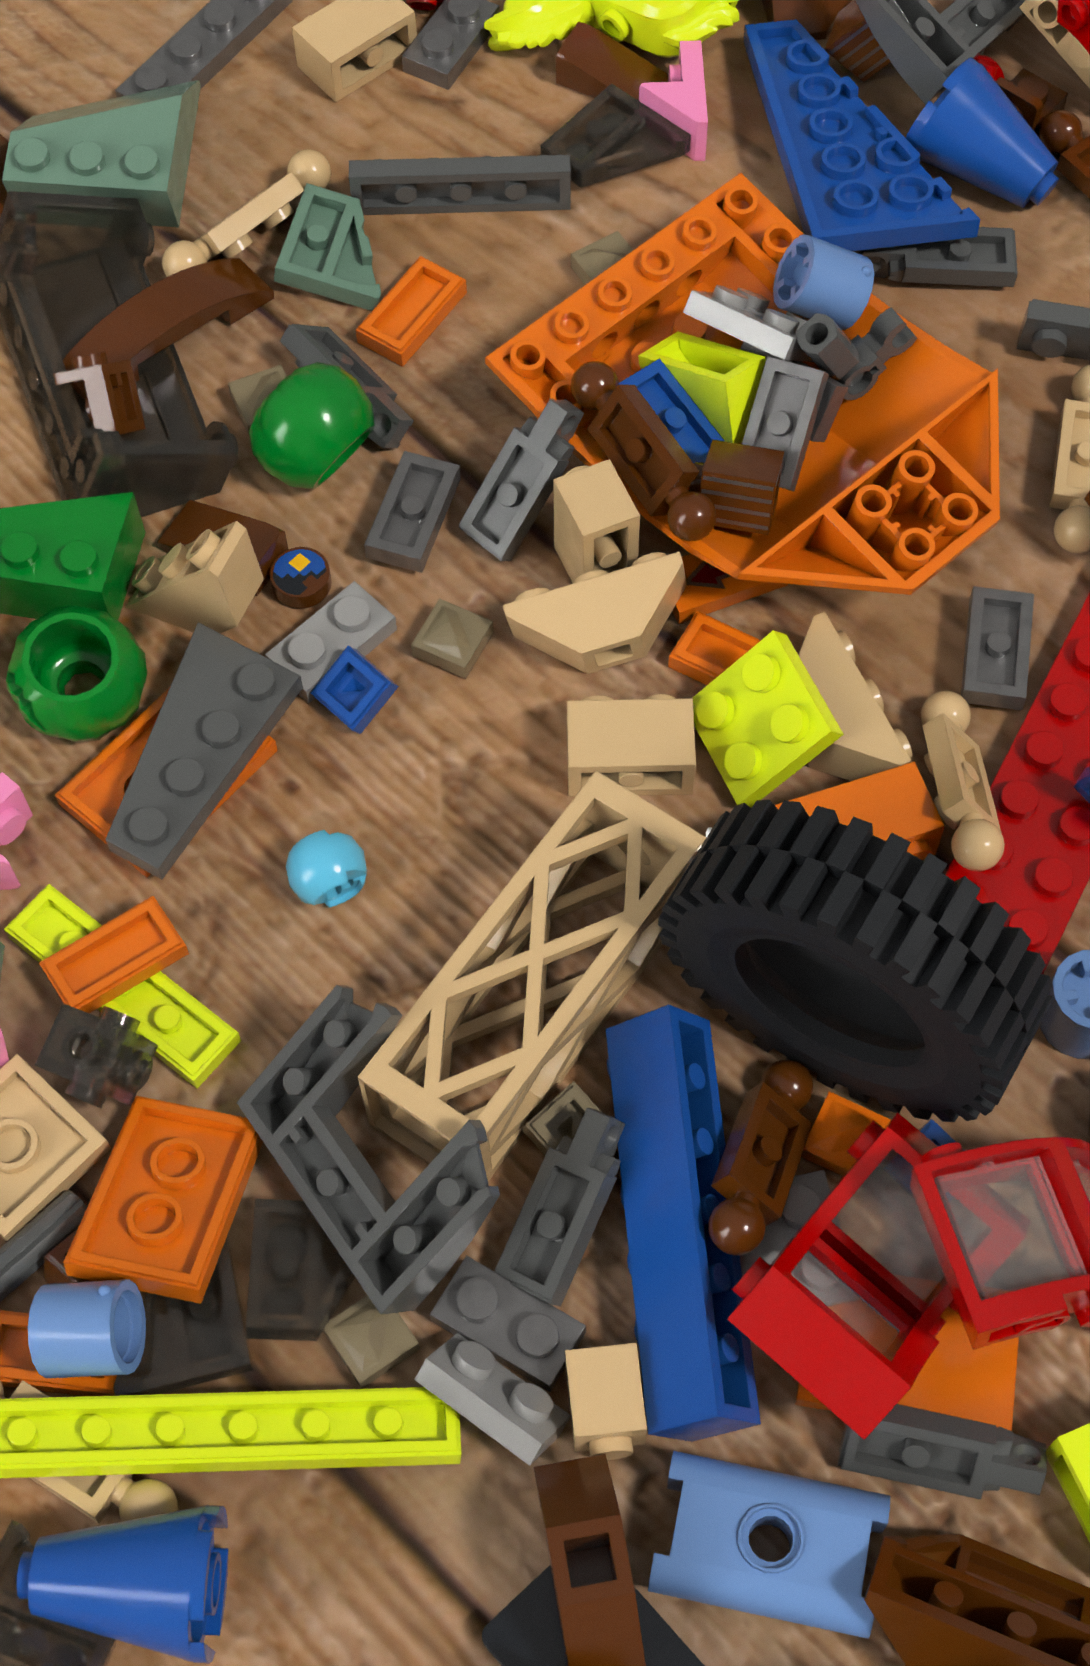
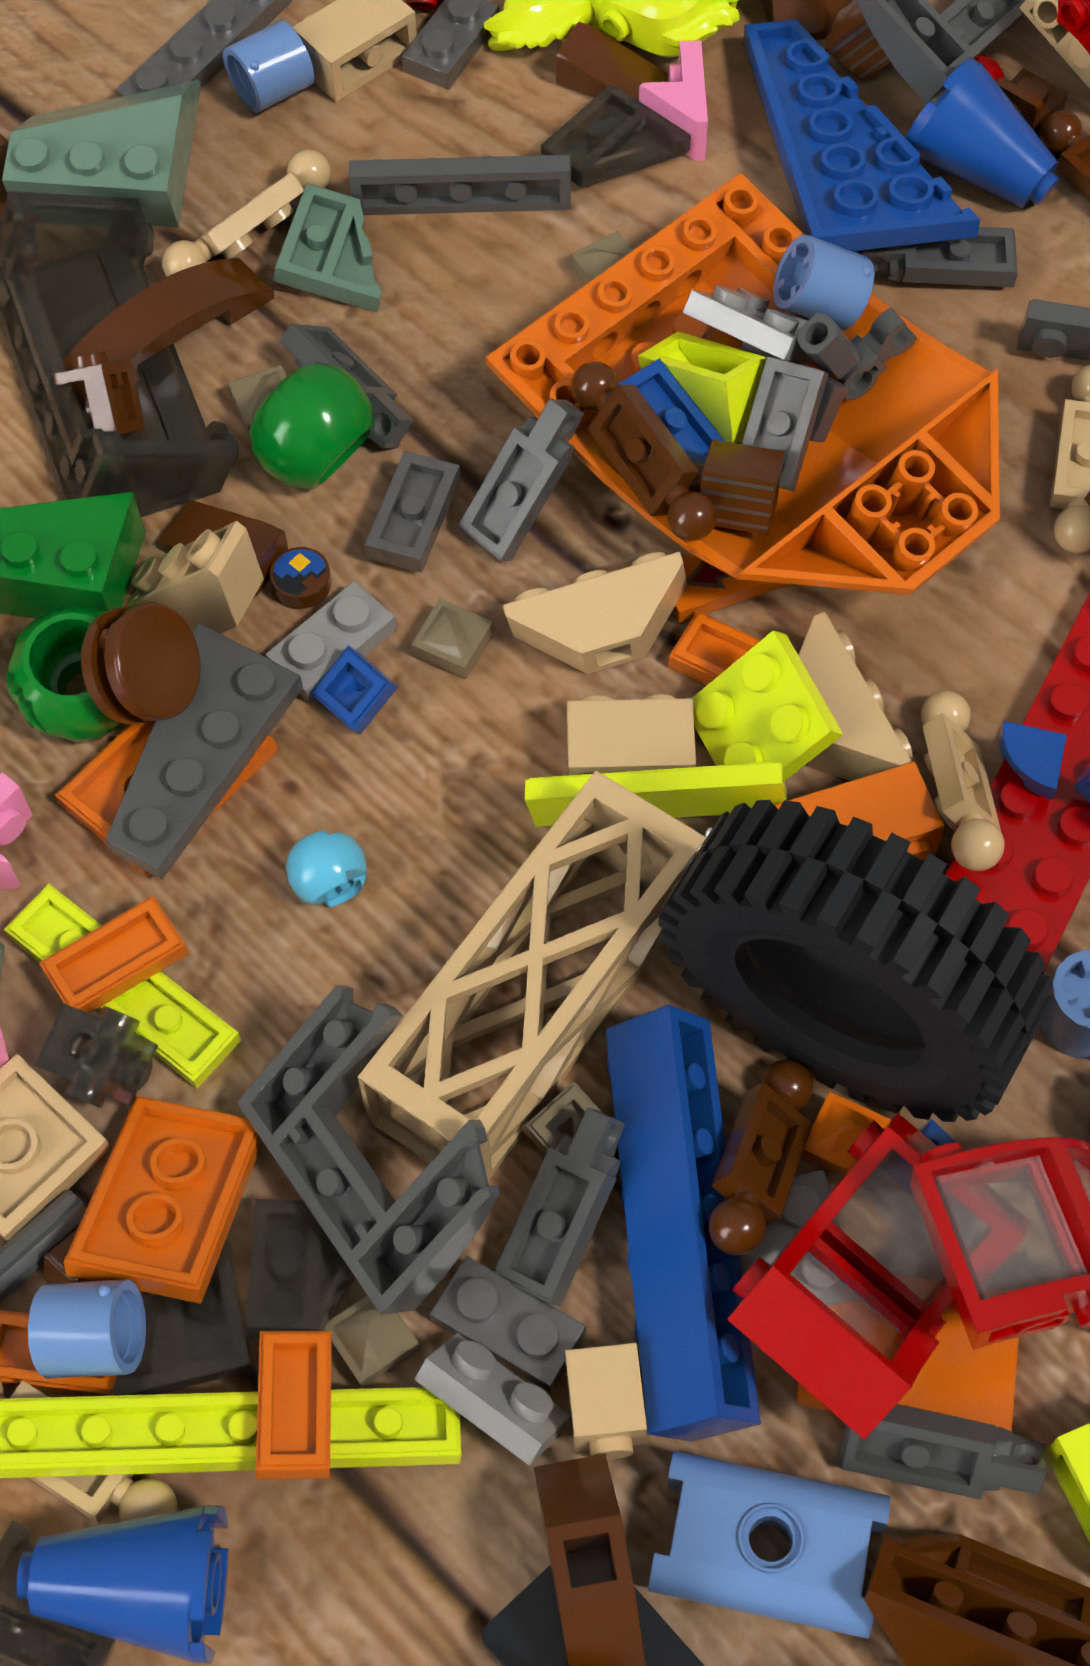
(140, 663): none -> reddish brown head
(268, 66): none -> medium blue piece
(294, 1405): none -> orange tile
(411, 311): orange tile -> none
(594, 520): tan brick -> none
(674, 790): none -> neon yellow tile
(997, 648): flat silver plate -> none
(1033, 756): none -> blue tile

